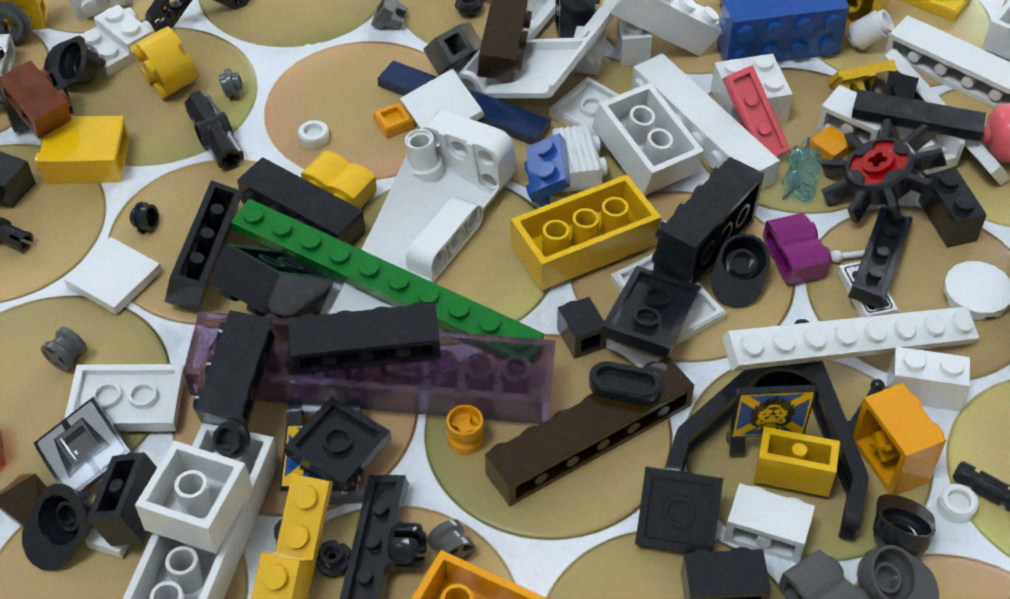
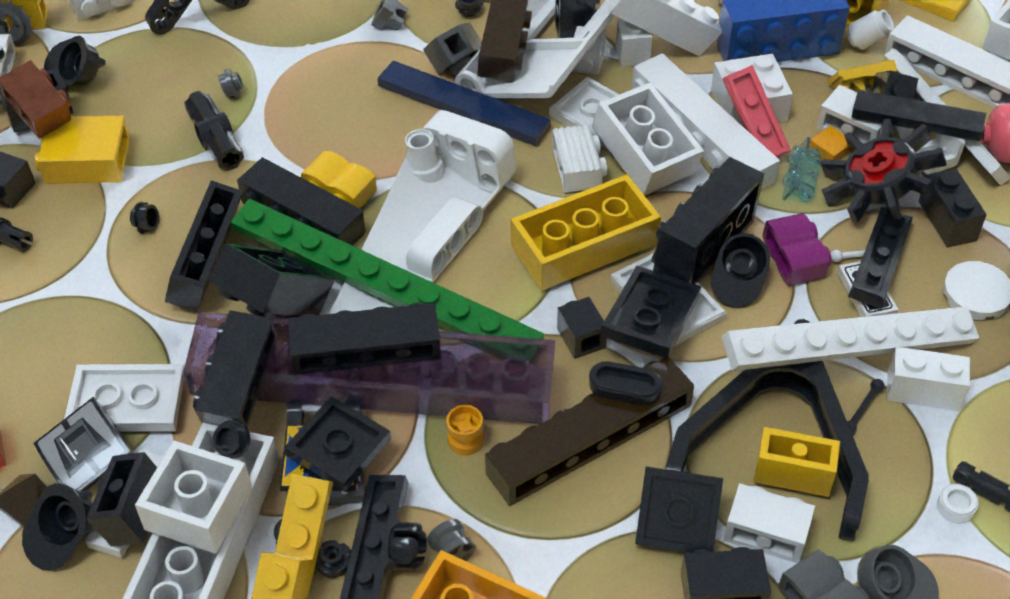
(64, 348): dark grey wheel -> none
(113, 275): white tile -> none
(114, 35): white plate -> none
(165, 62): yellow brick -> none
(313, 135): white tile -> none
(393, 120): light orange tile -> none
(441, 93): white tile -> none
(547, 168): blue bracket -> none
(770, 407): flag -> none
(898, 439): light orange brick -> none
(903, 524): black cap -> none

